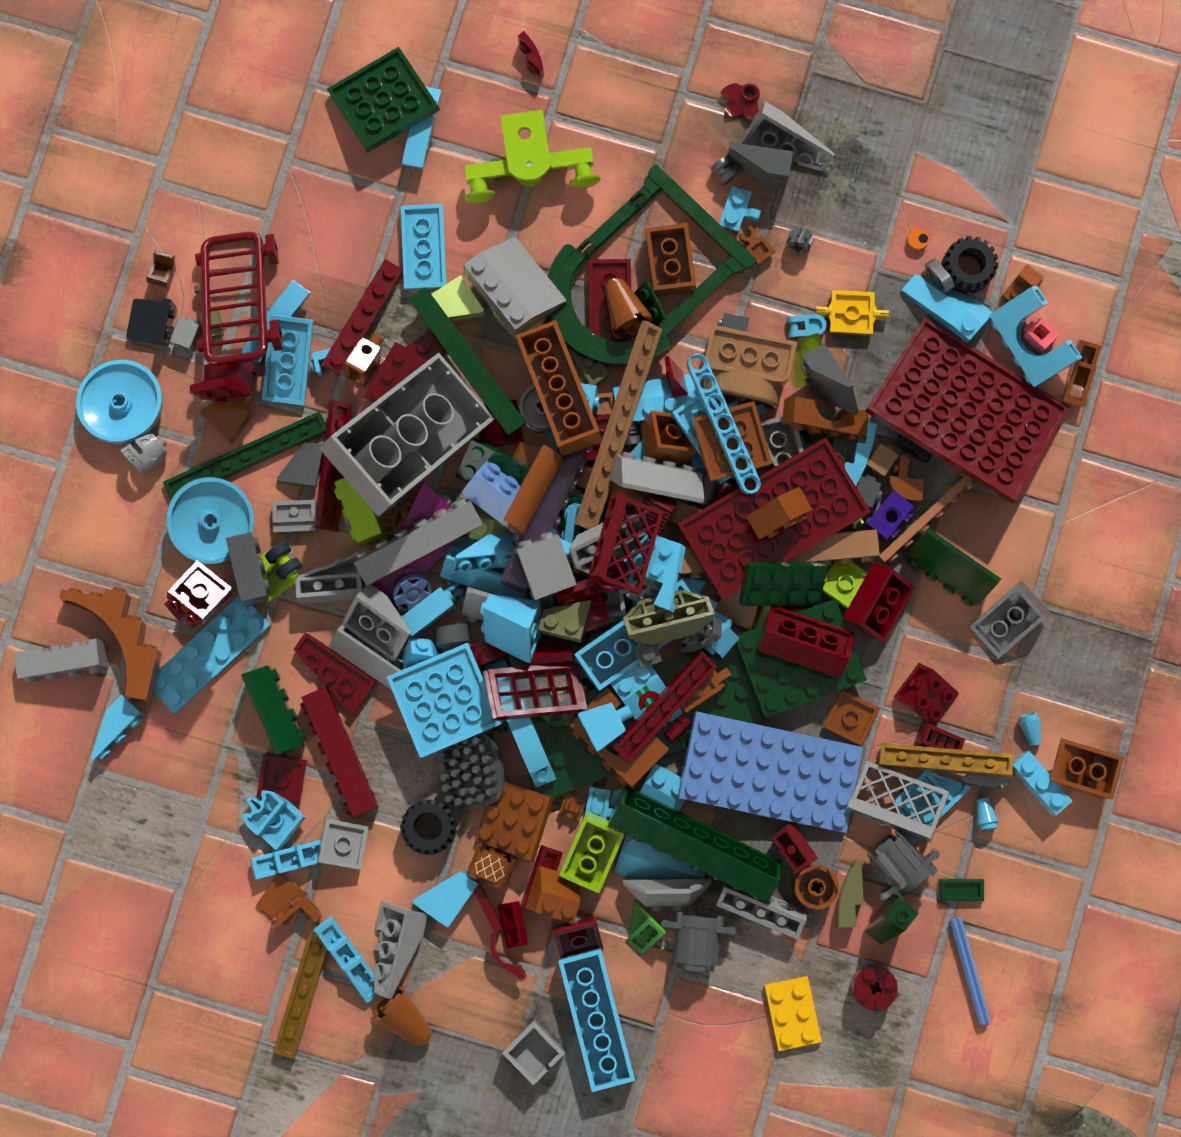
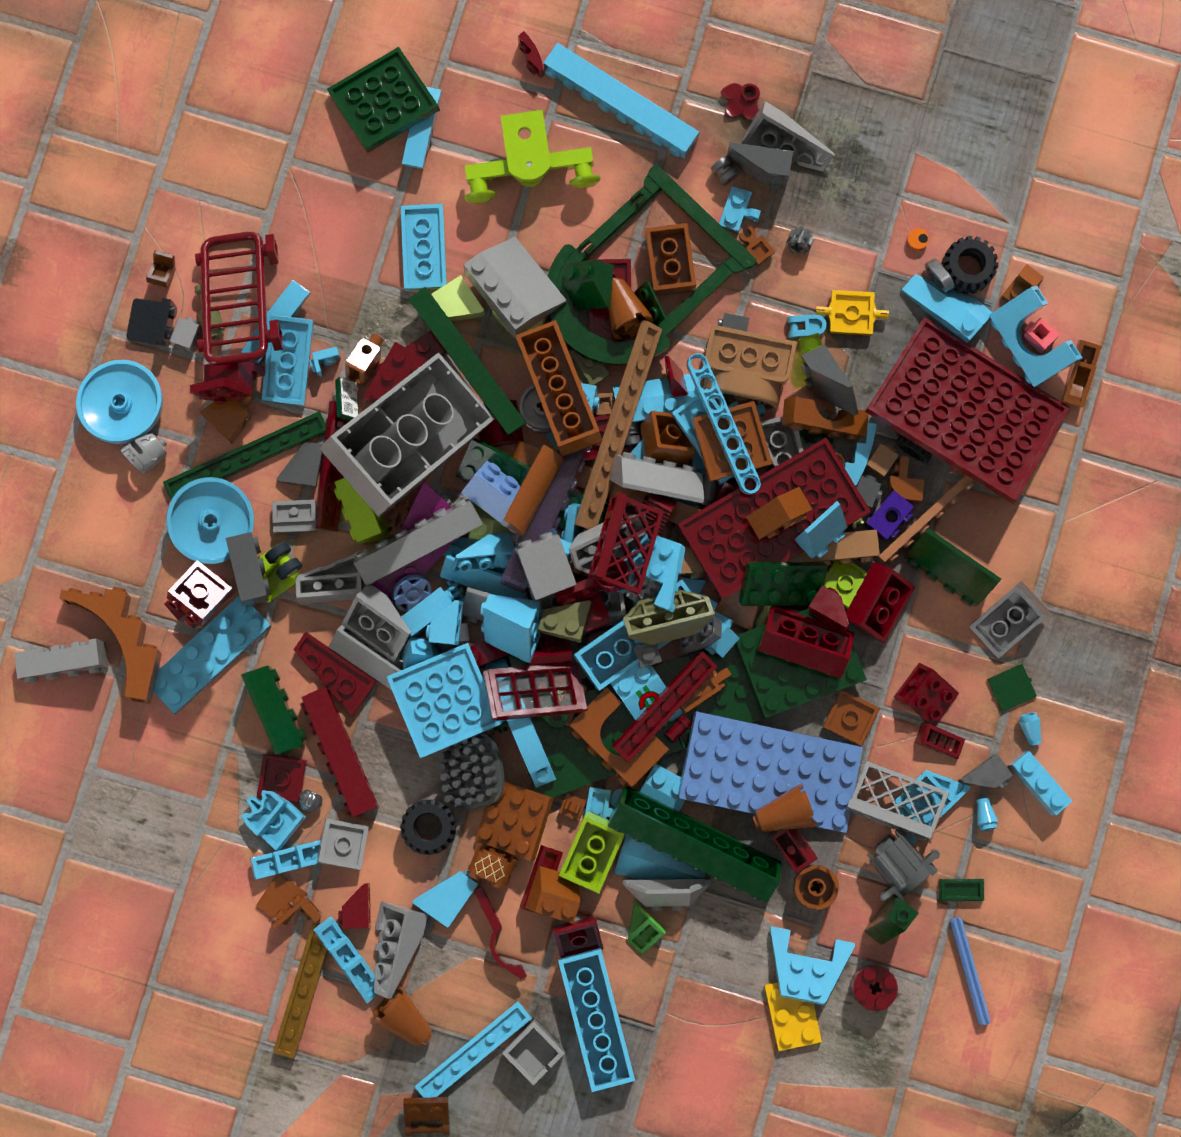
(116, 722): medium azure slope -> none
(310, 801): none -> flat silver piece
(346, 399): none -> tile
(357, 910): none -> dark red slope
(362, 316): dark red plate -> none
(426, 1110): none -> reddish brown plate
(446, 625): none -> medium azure slope
(473, 1051): none -> medium azure plate
(513, 924): dark red plate -> none
(589, 284): none -> dark green slope
(604, 724): medium azure torso -> none
(620, 100): none -> medium azure brick
(697, 940): dark grey container -> none
(775, 914): light grey brick -> none
(786, 812): none -> dark orange cone
(803, 976): none -> medium azure wing
(823, 531): none -> medium azure slope
(829, 609): none -> dark red slope
(850, 895): olive slope -> none
(946, 760): pearl gold plate -> none
(1012, 687): none -> dark green piece
(1086, 769): dark orange slope -> none

